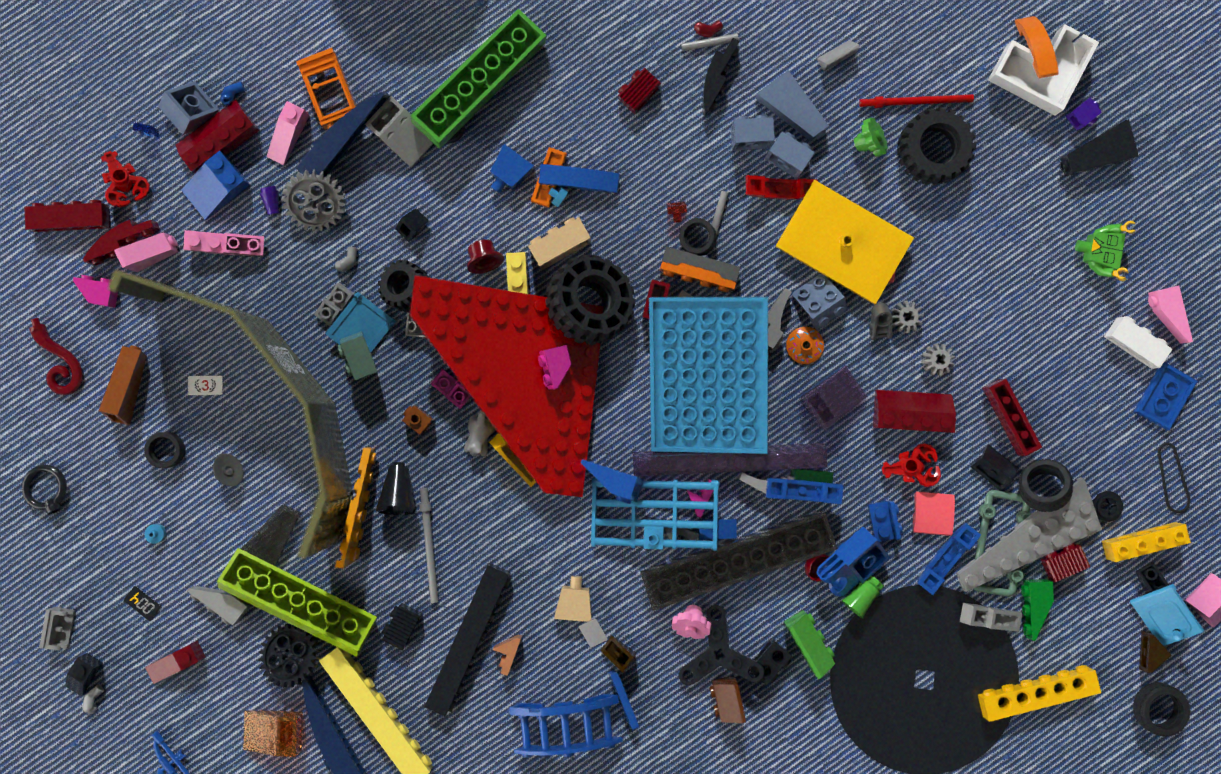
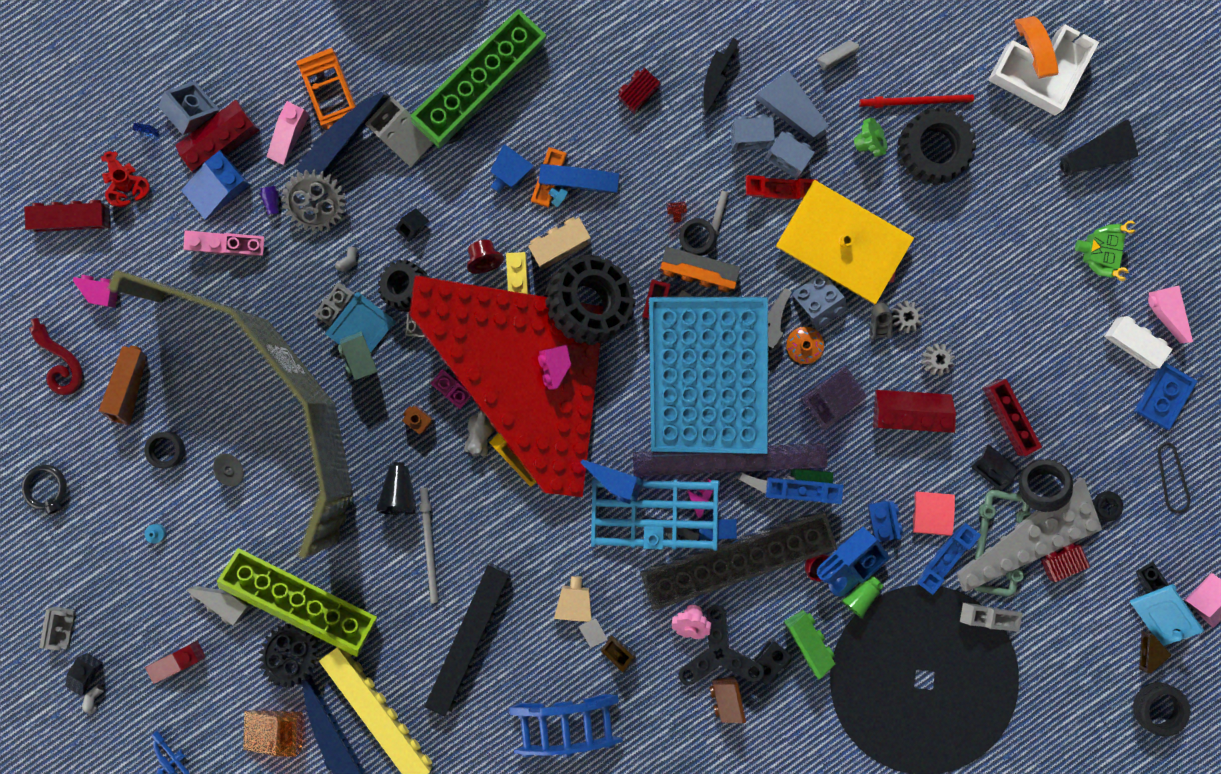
(116, 238): dark red slope -> none
(142, 603): black sticker -> none
(146, 252): bright pink slope -> none
(205, 385): white sticker -> none
(230, 91): blue arm -> none
(273, 535): clear smoke wing -> none
(356, 511): light orange wing -> none
(401, 625): black brick -> none
(509, 648): nougat slope -> none
(623, 699): blue tile -> none
(707, 30): dark red arm -> none
(708, 42): light grey bar -> none
(913, 467): red animal -> none
(1037, 602): green slope -> none
(1084, 114): dark purple brick -> none
(1086, 686): yellow brick -> none
(1146, 541): yellow brick -> none

